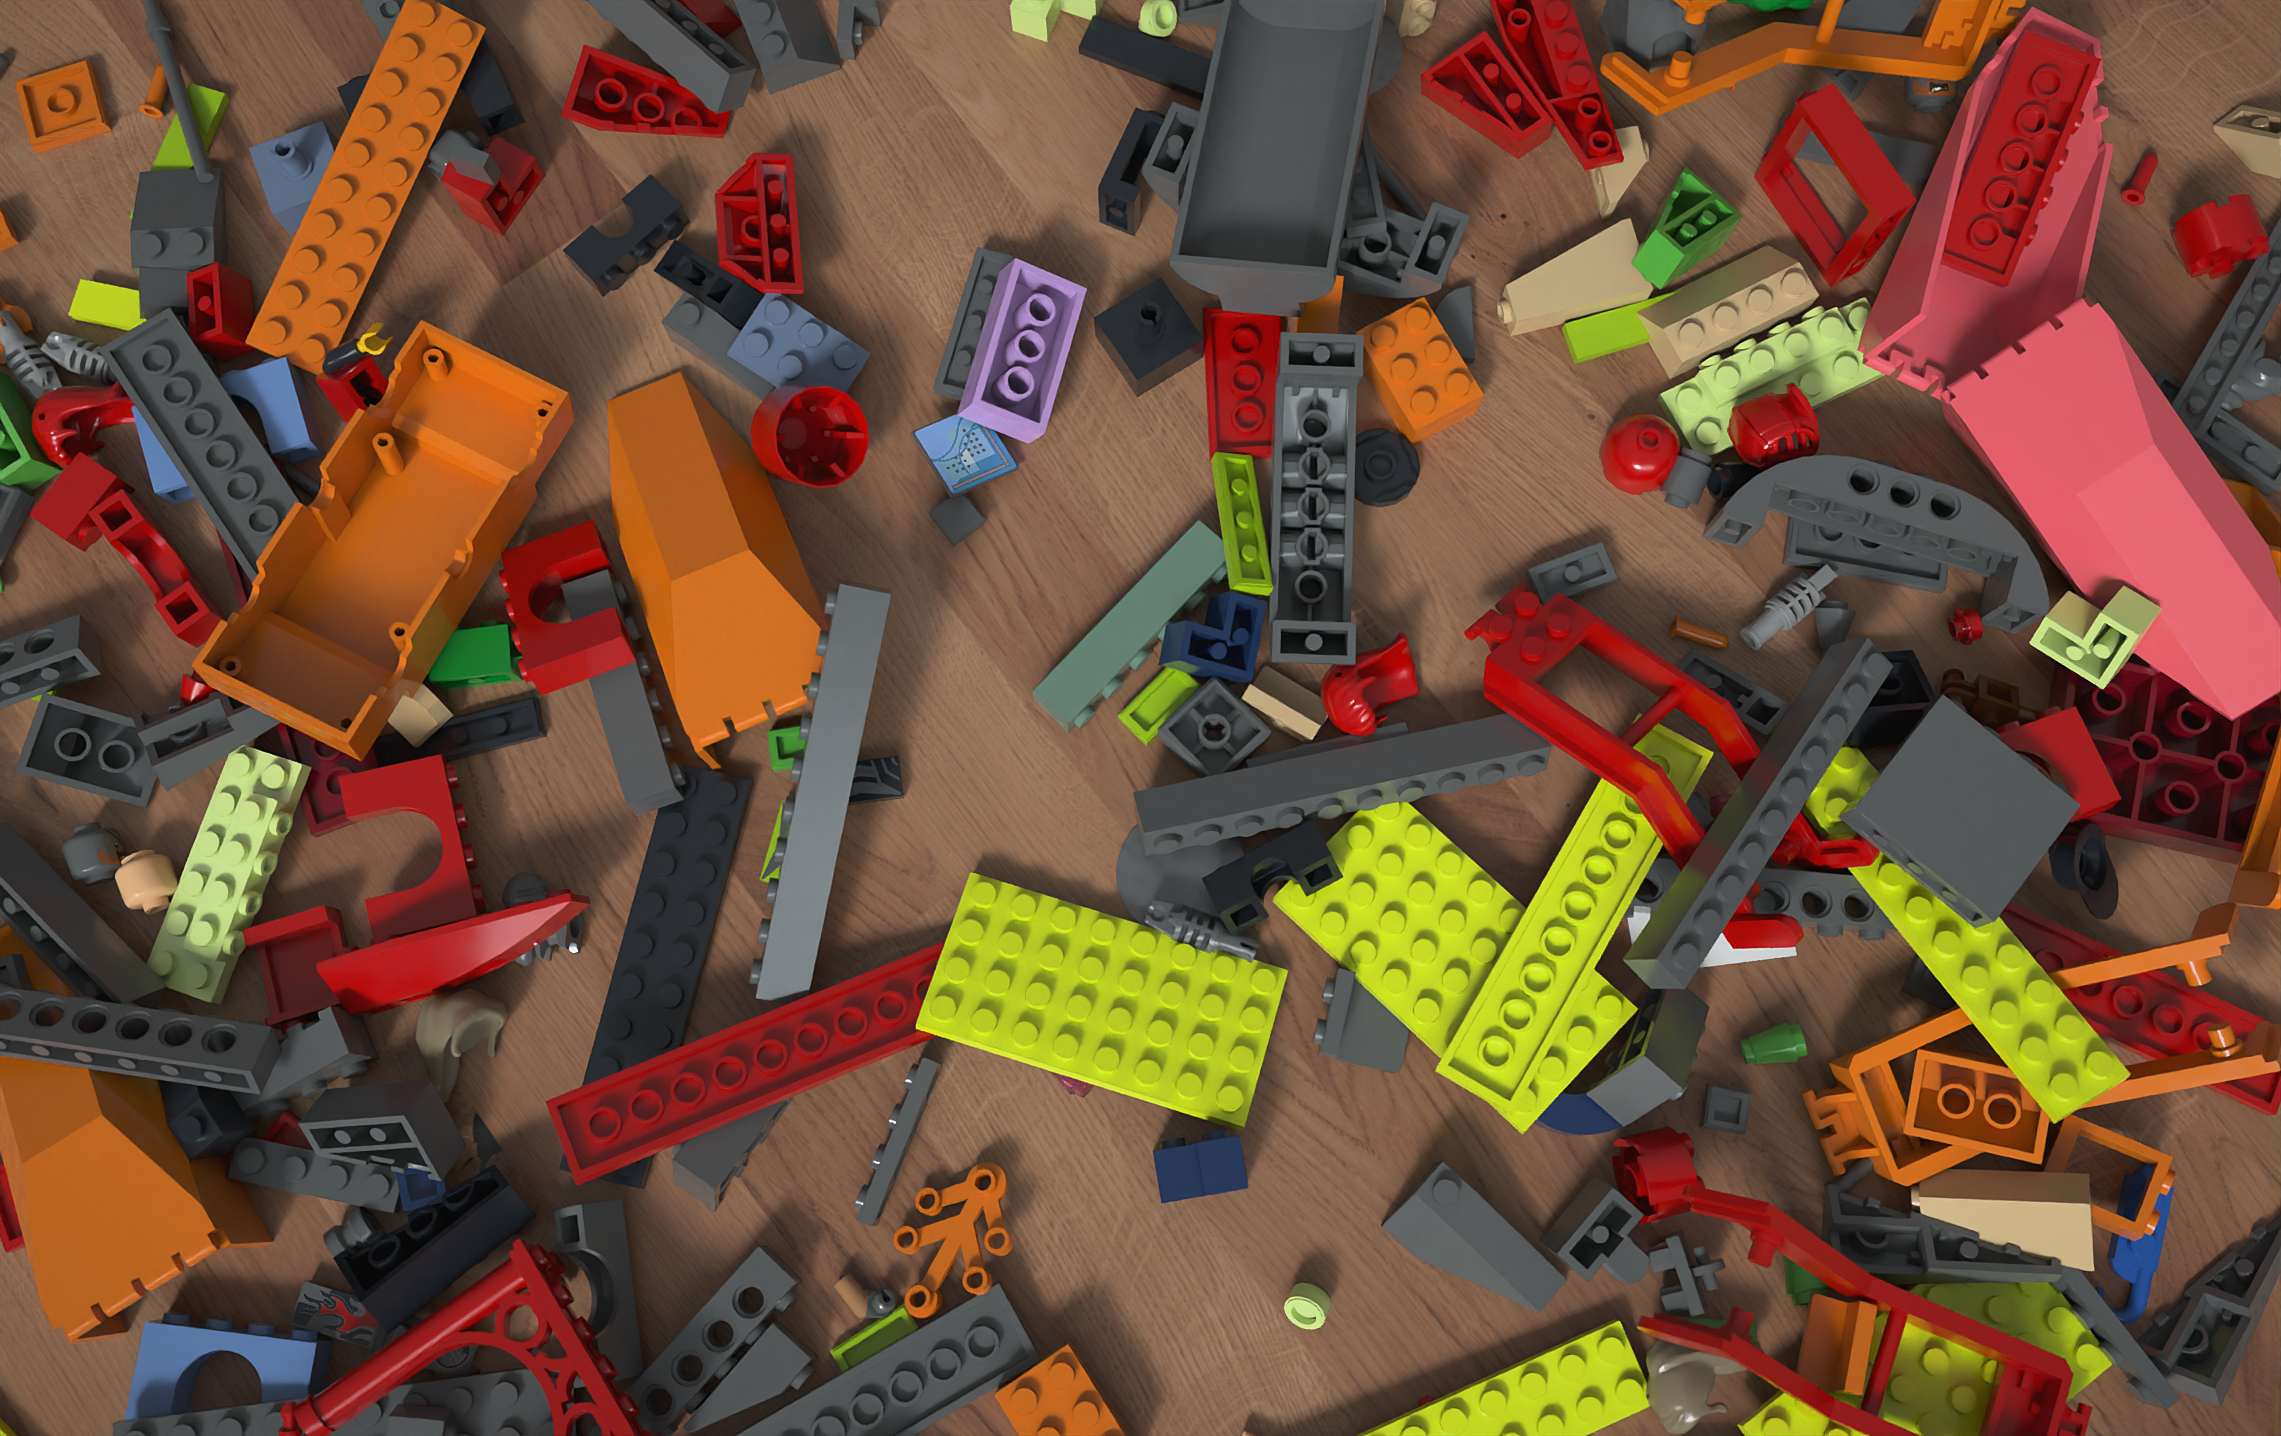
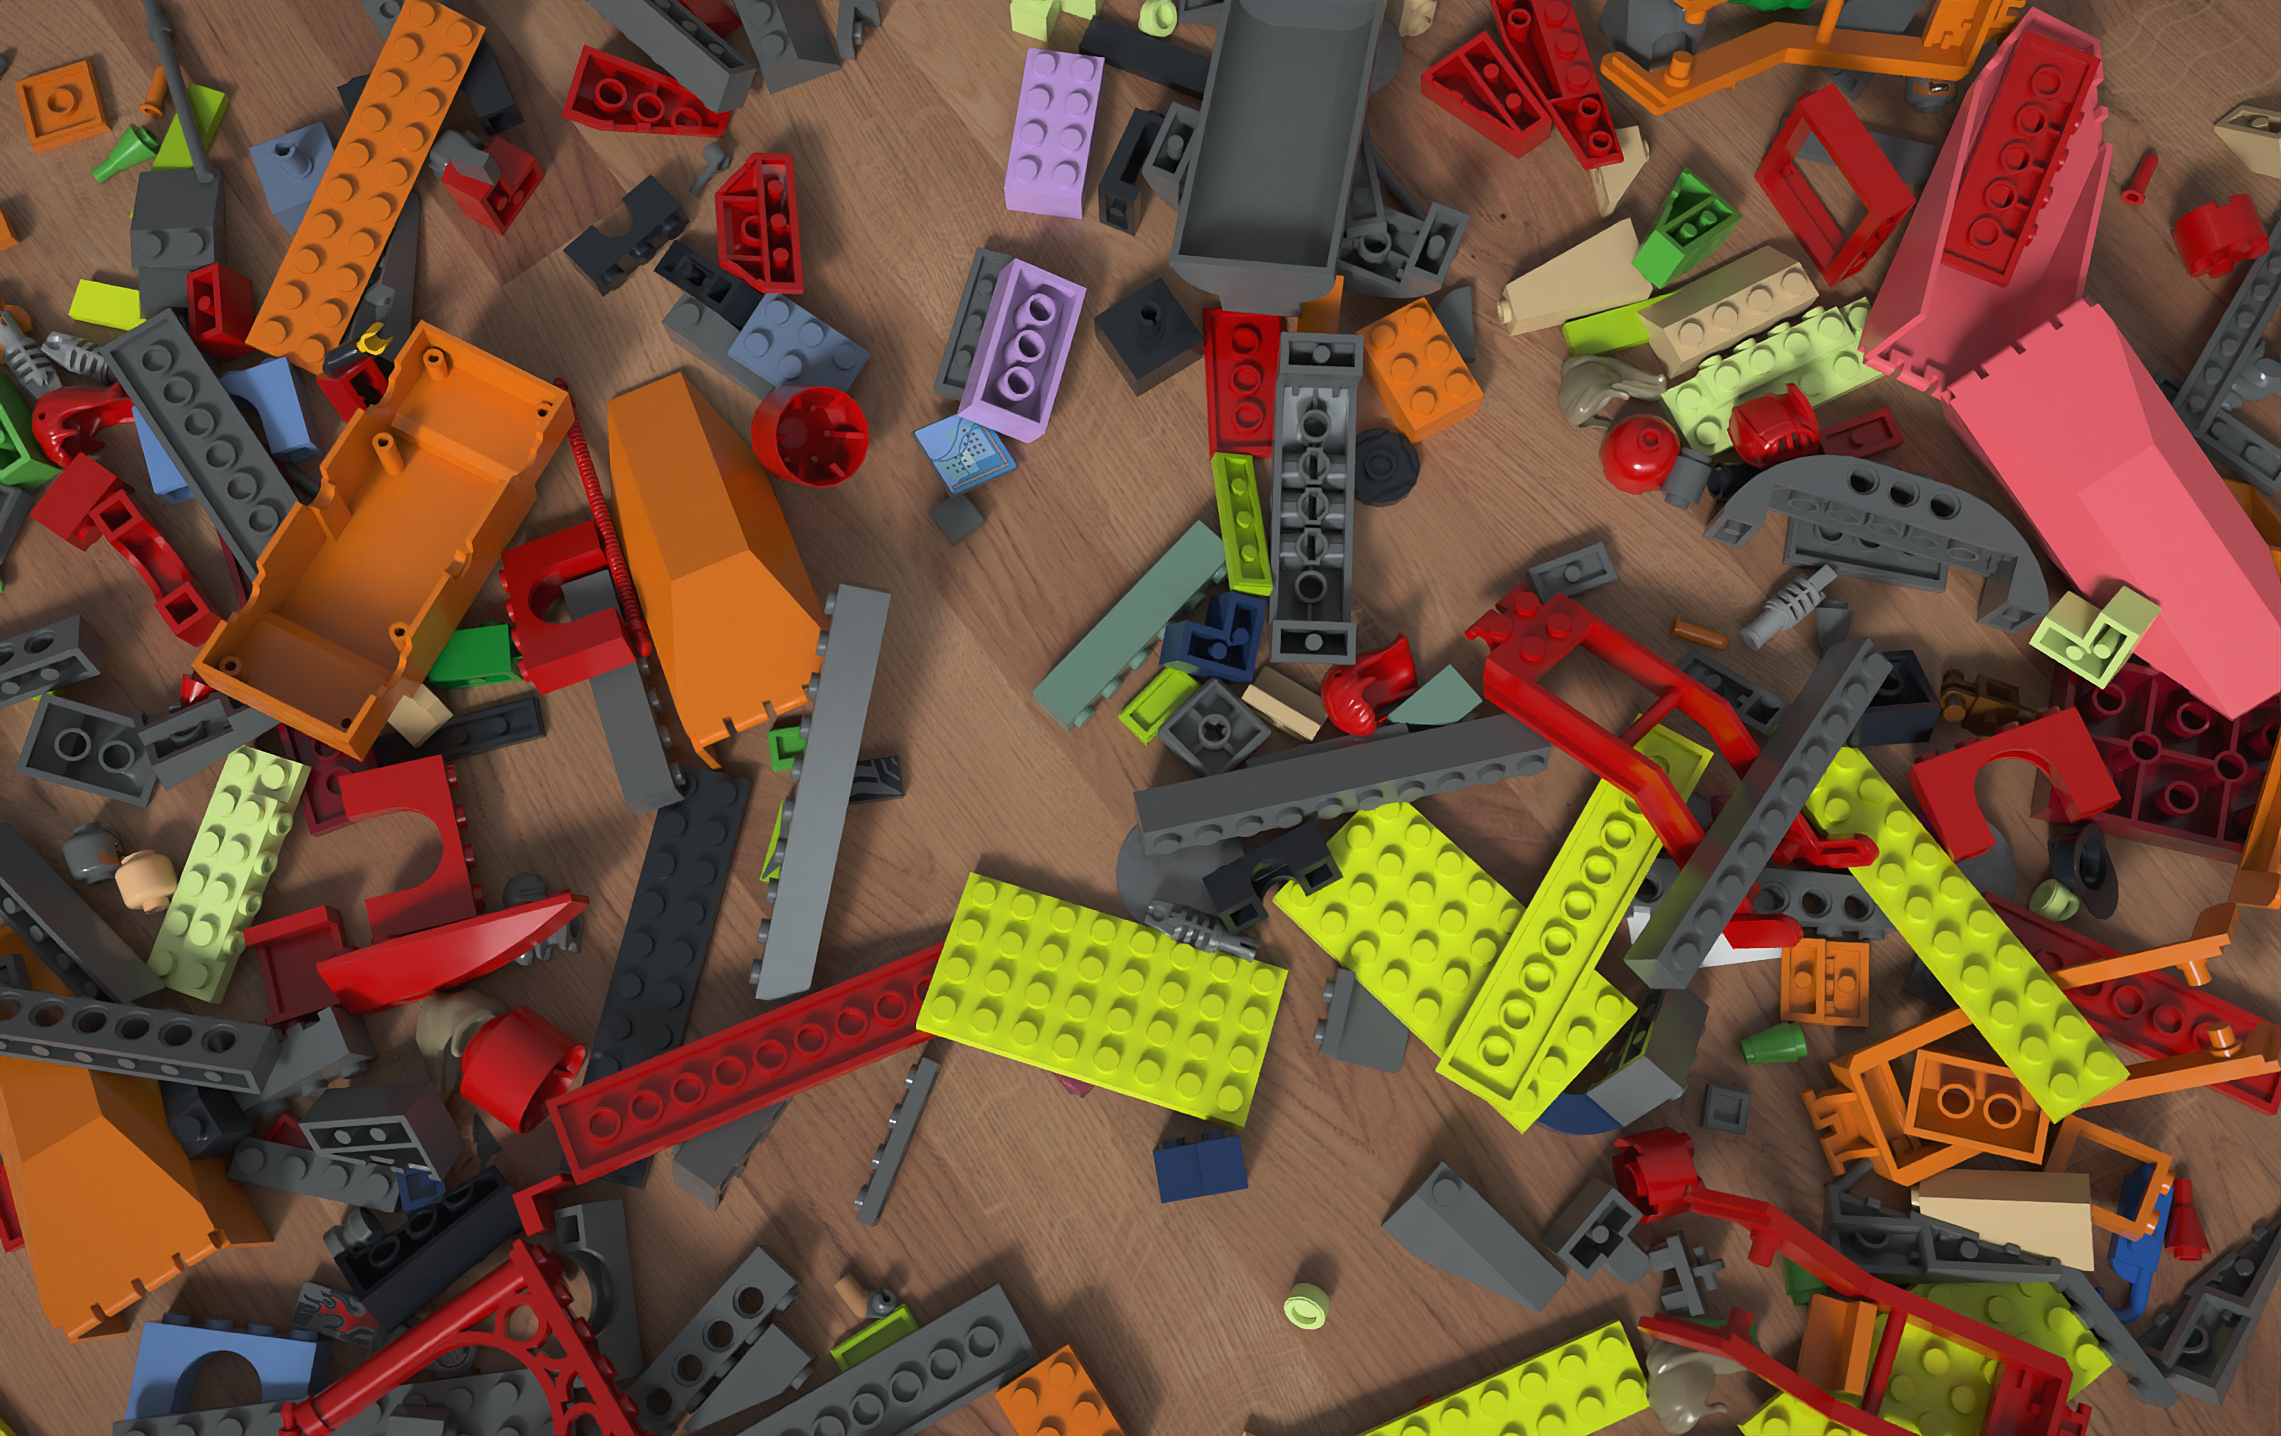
(132, 149): none -> bright green cone
(390, 289): none -> dark grey wedge
(517, 1066): none -> red piece
(538, 1202): none -> red panel
(636, 625): none -> red hose
(717, 161): none -> dark grey hand
(958, 1233): orange plant -> none
(1055, 133): none -> lavender brick
(1439, 703): none -> sand green slope
(1592, 381): none -> dark tan piece
(1825, 983): none -> orange slope
(1860, 436): none -> red plate
(1961, 812): dark grey panel -> none
(1965, 625): red plate -> none
(2051, 901): none -> yellowish green tile
(2185, 1231): none -> red cone

